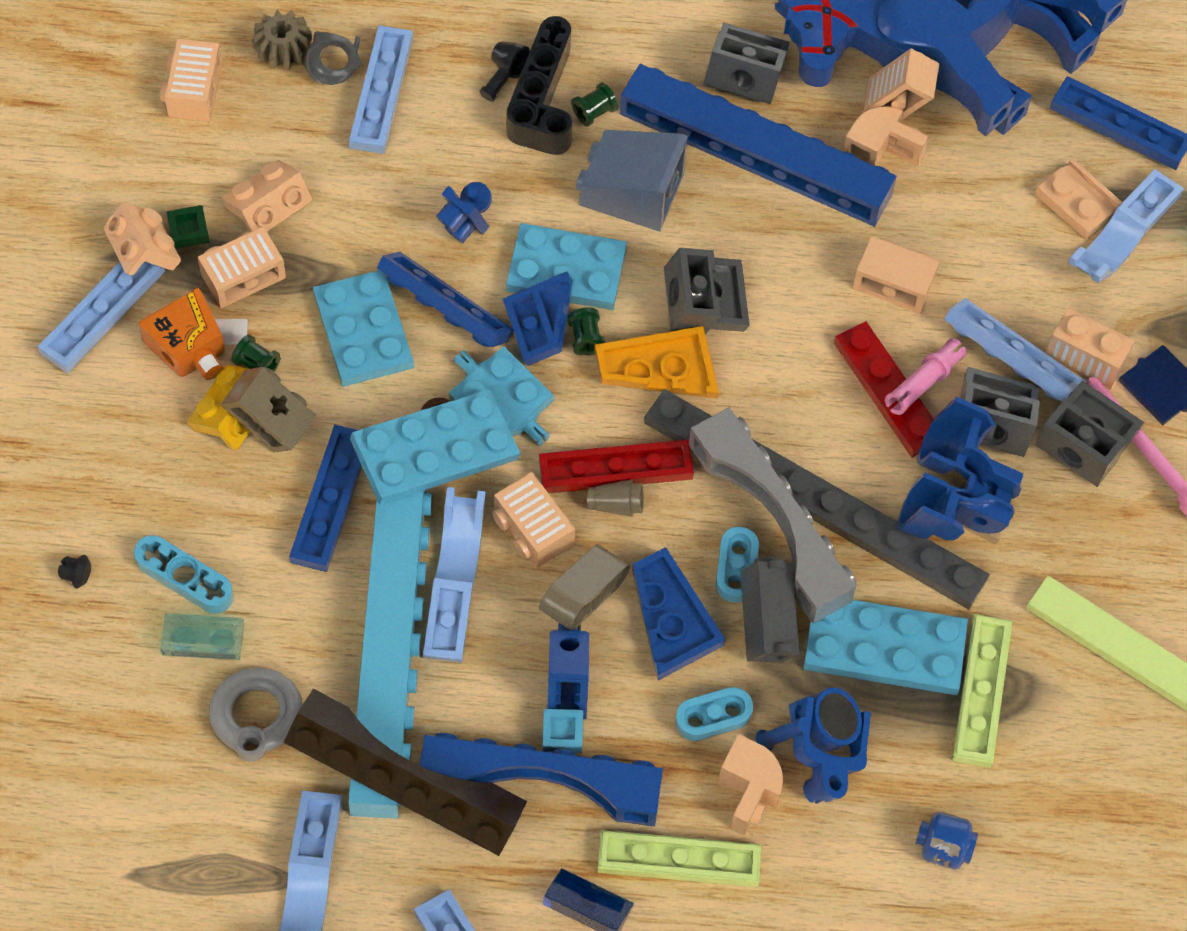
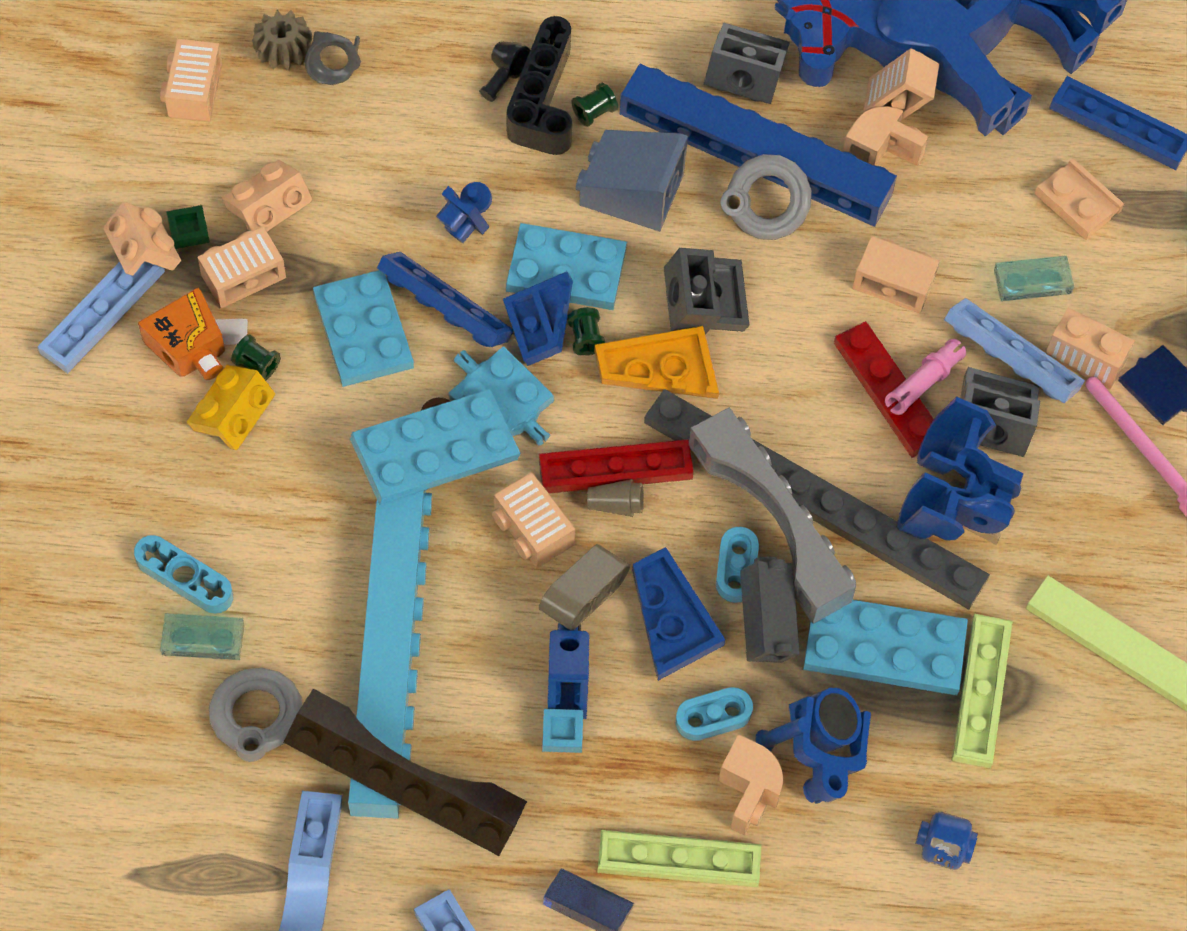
(75, 570): black piece -> none
(268, 409): dark tan brick -> none
(327, 503): blue plate -> none
(381, 89): light blue plate -> none
(454, 577): light blue piece -> none
(621, 789): blue arch -> none
(765, 227): none -> light grey piece
(1033, 278): none -> clear light blue plate
(1088, 433): dark grey brick -> none
(1127, 226): light blue piece -> none

